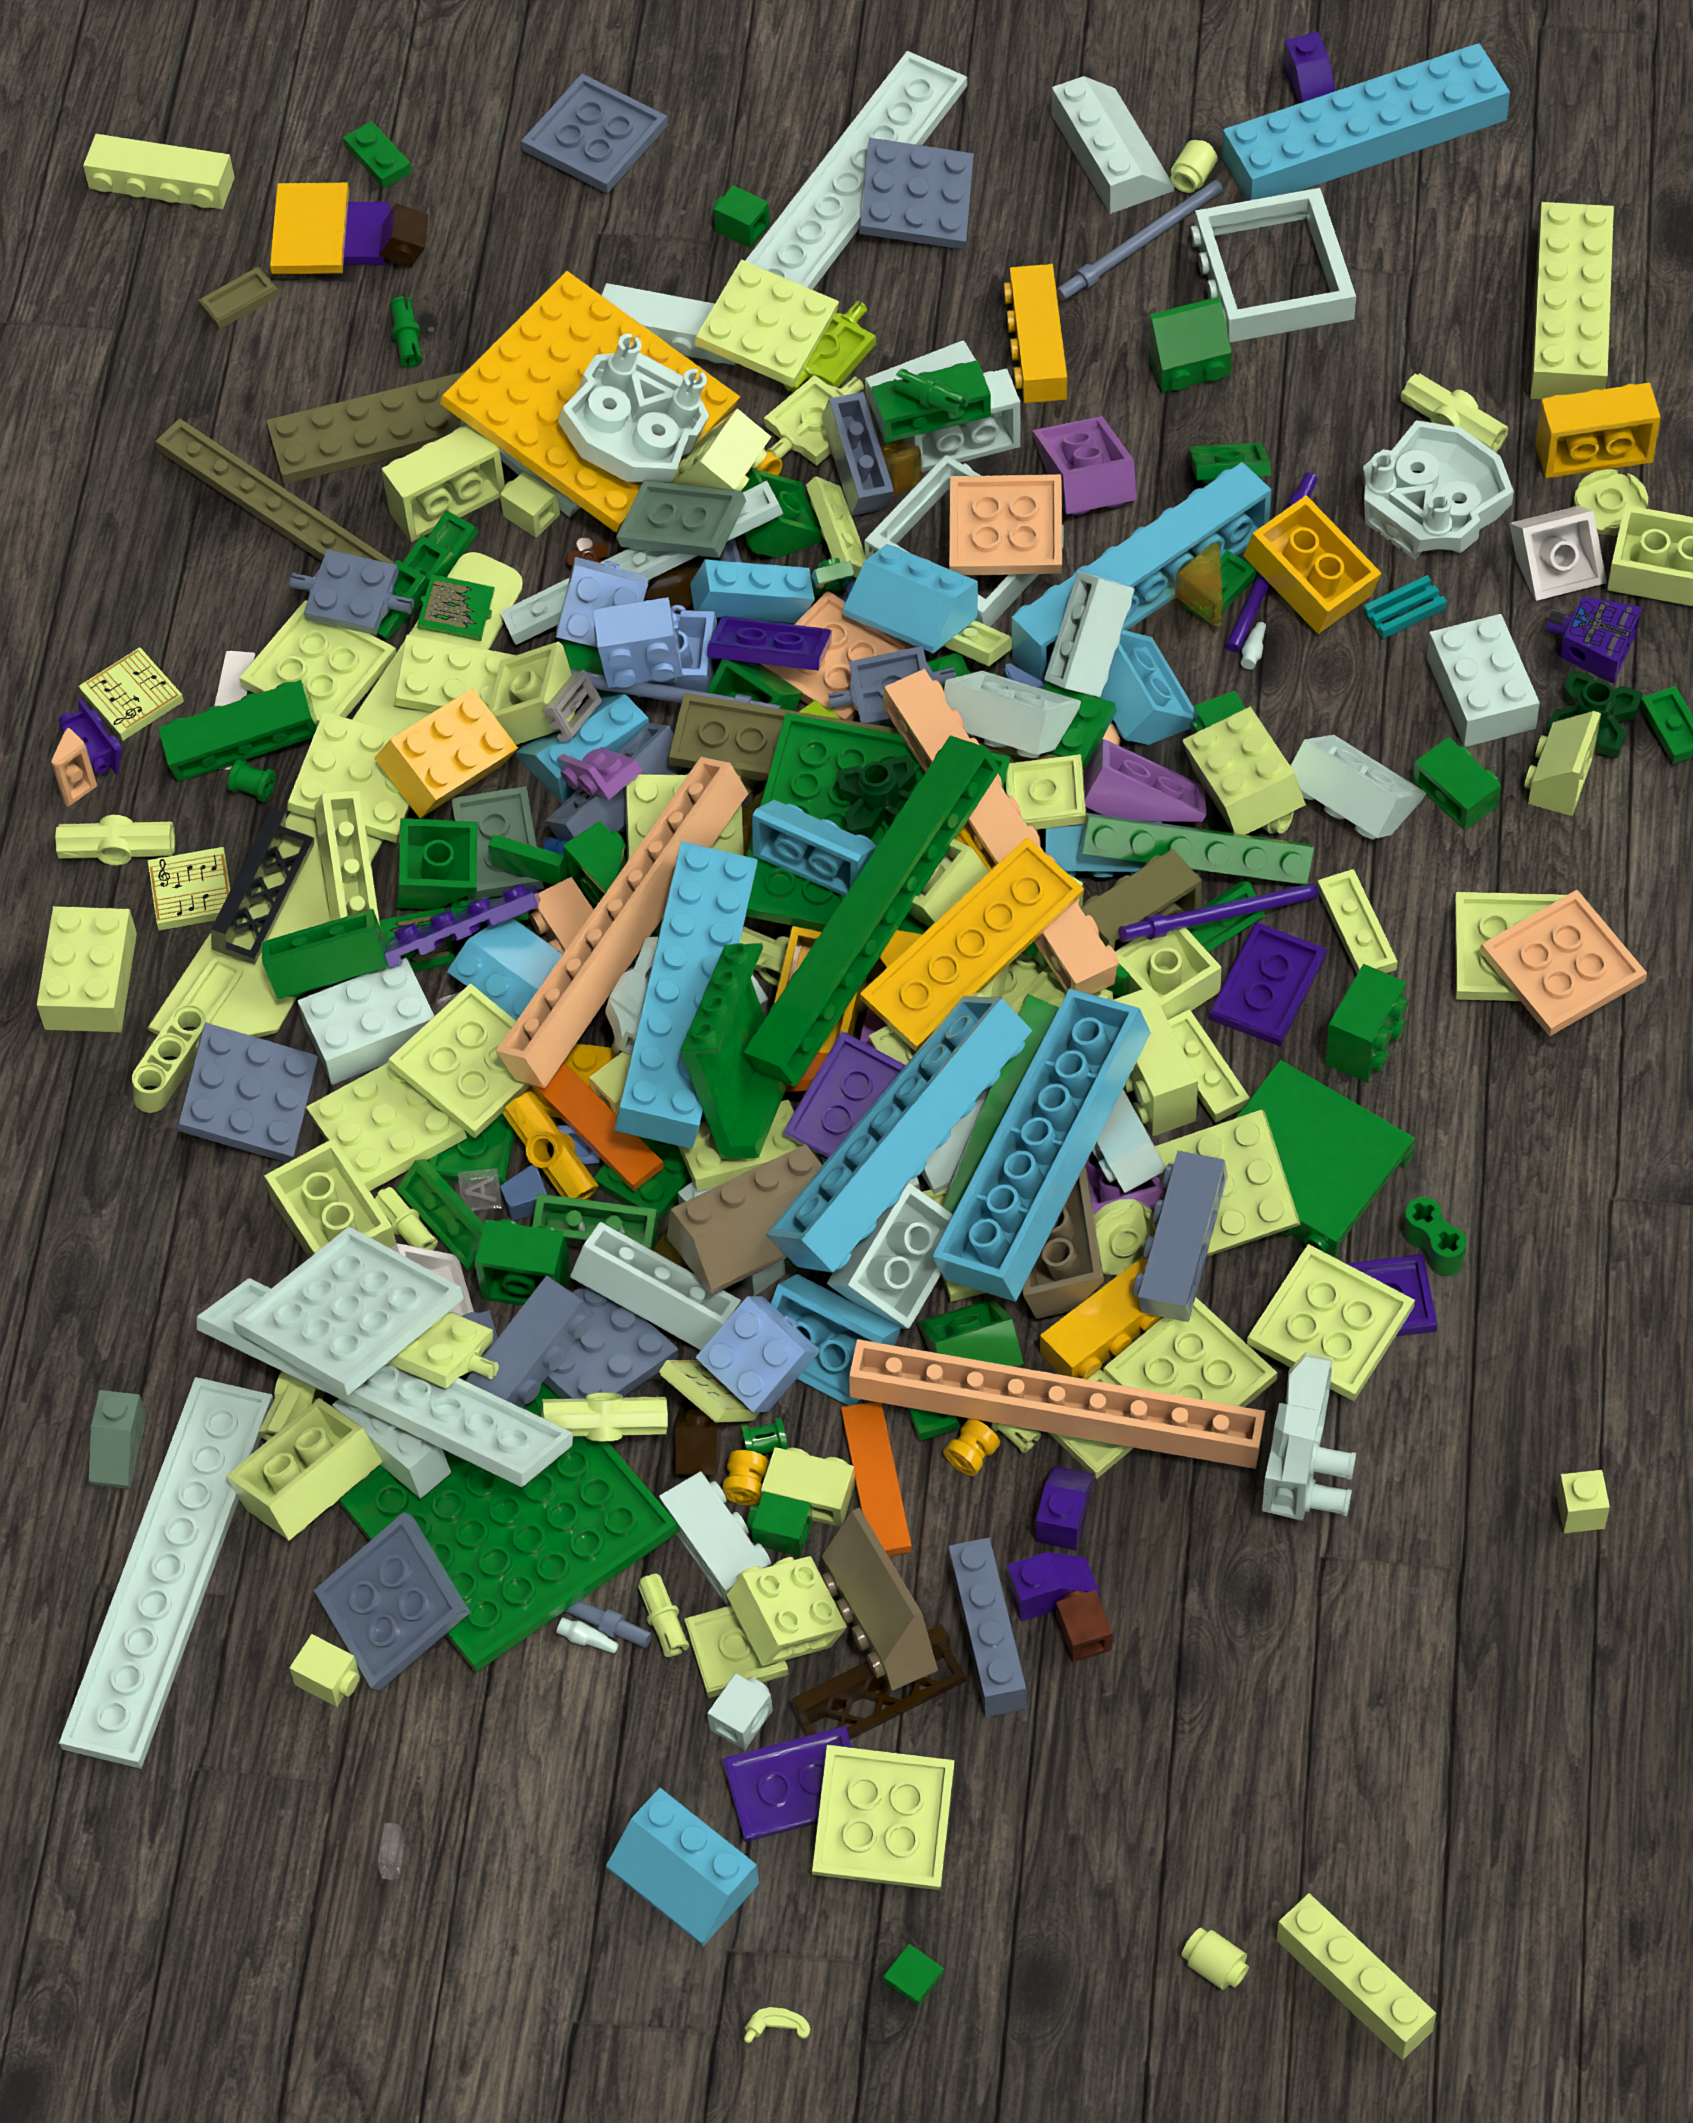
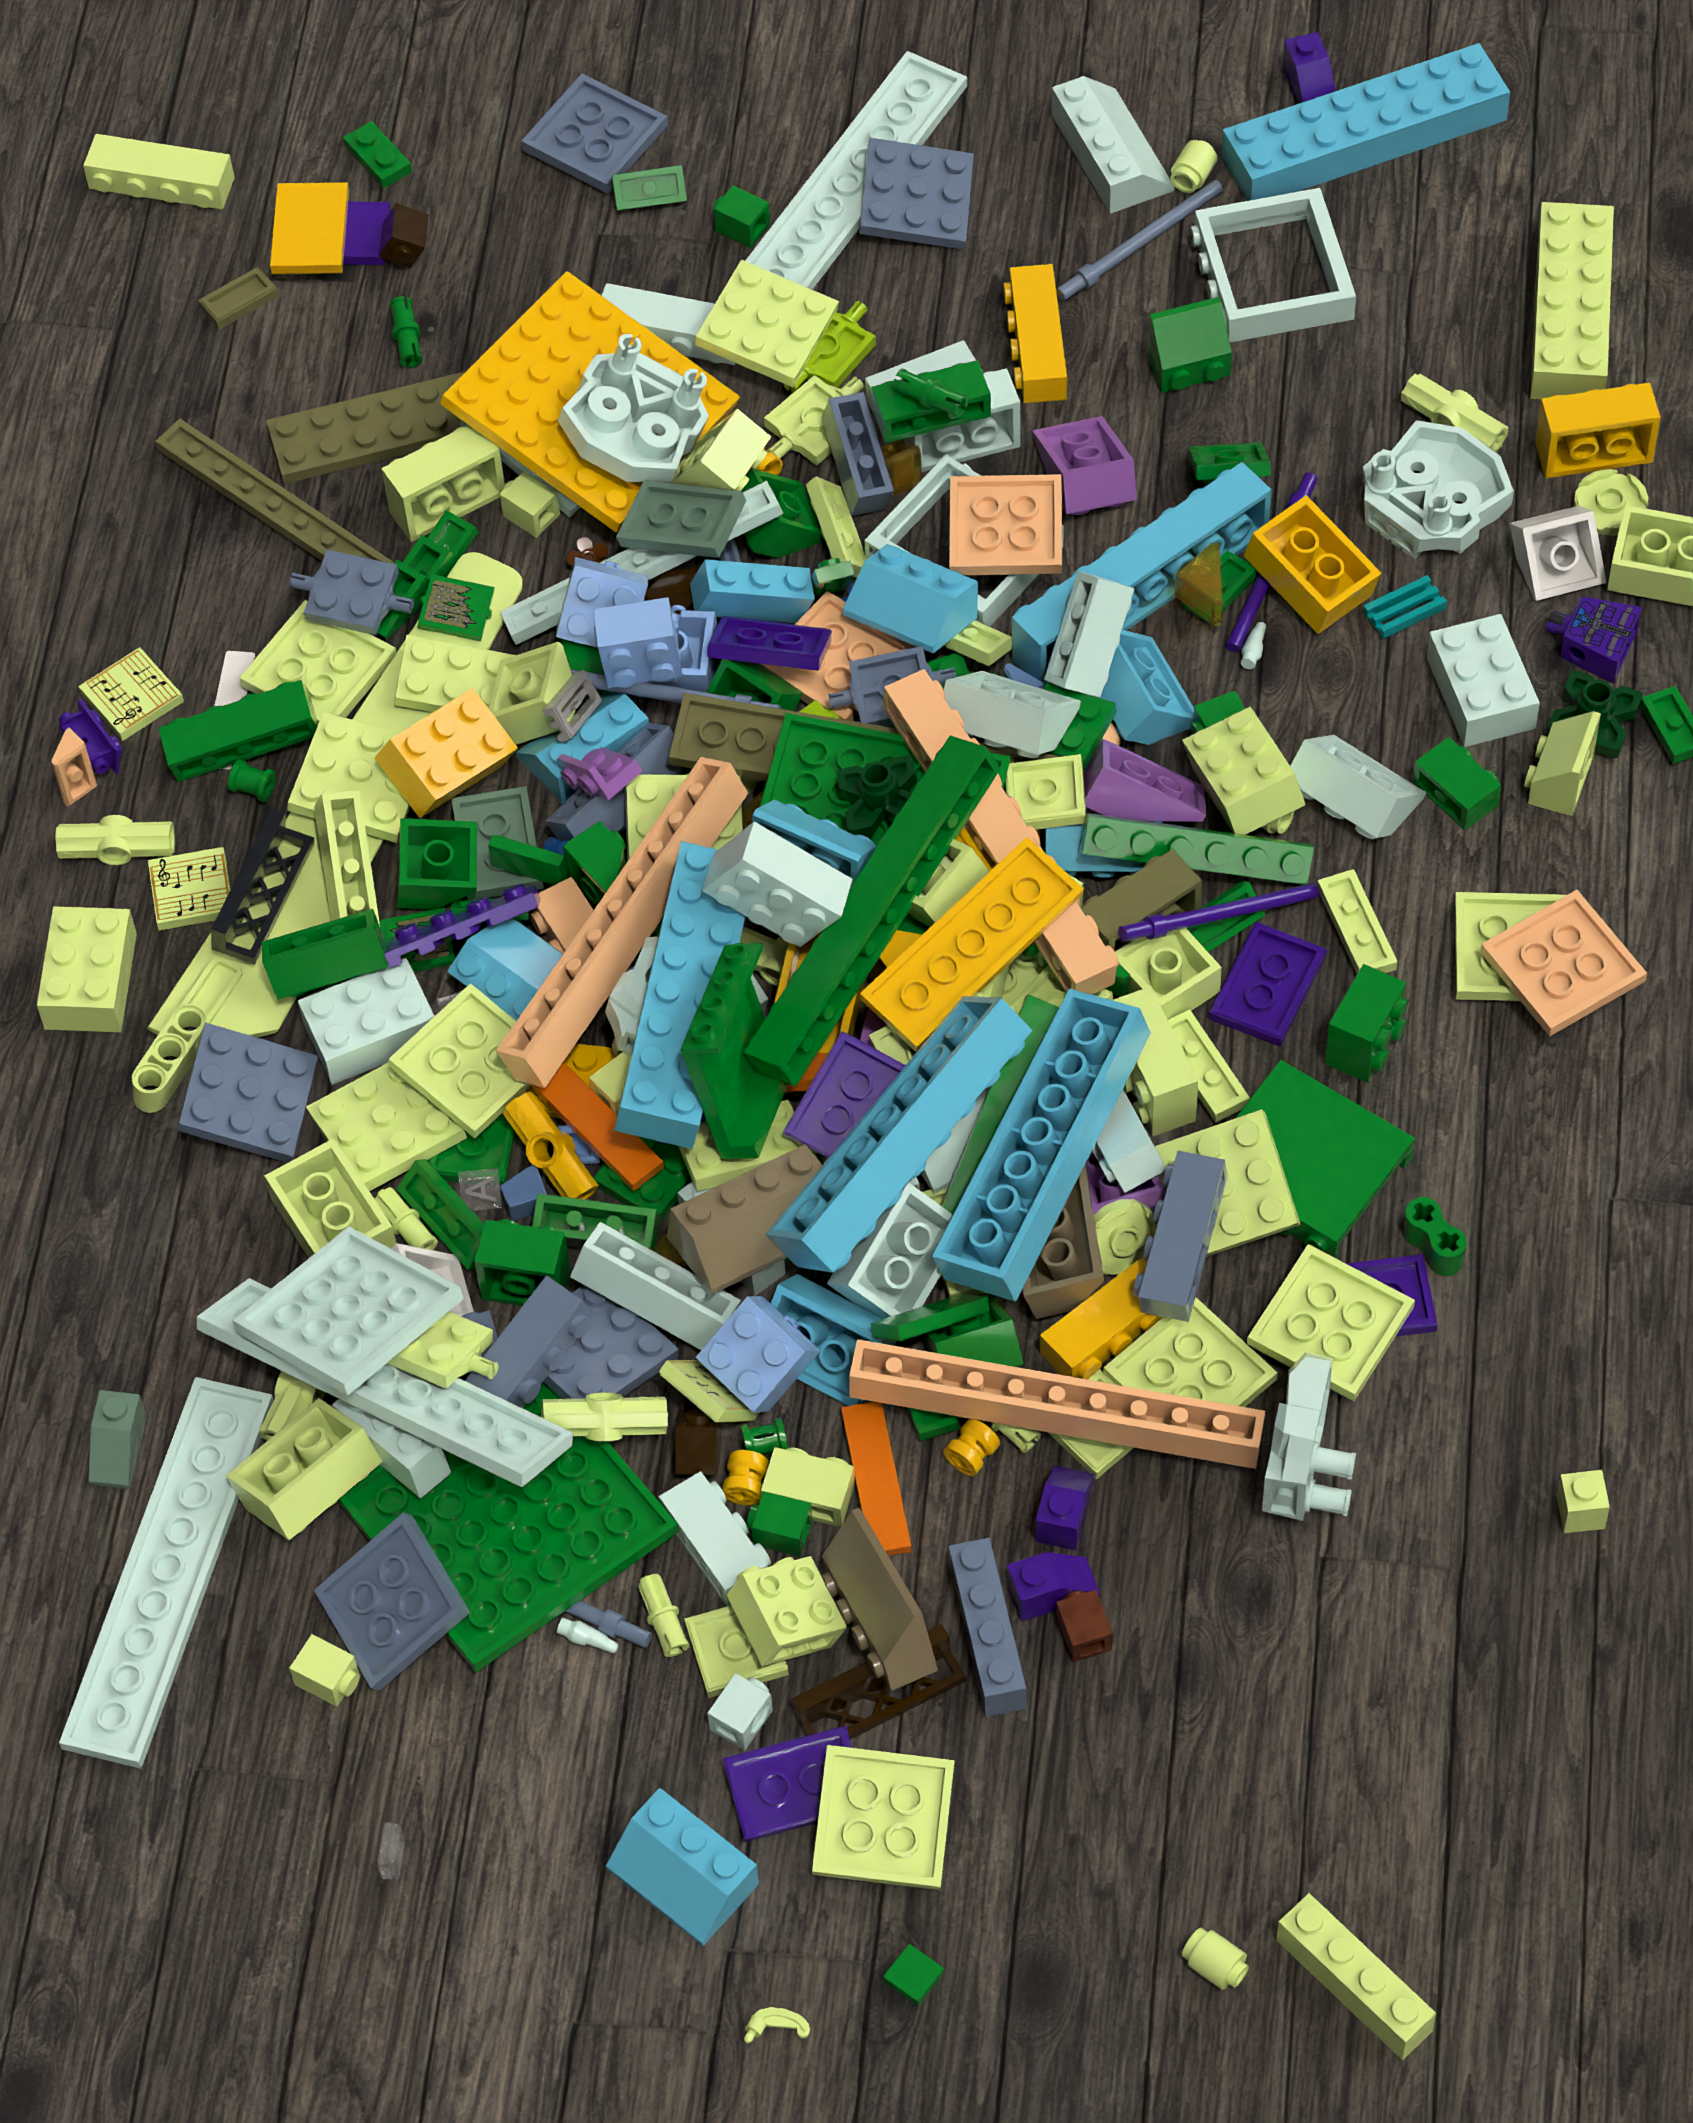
(649, 187): none -> plate
(777, 884): none -> light aqua brick
(930, 1317): none -> green tile

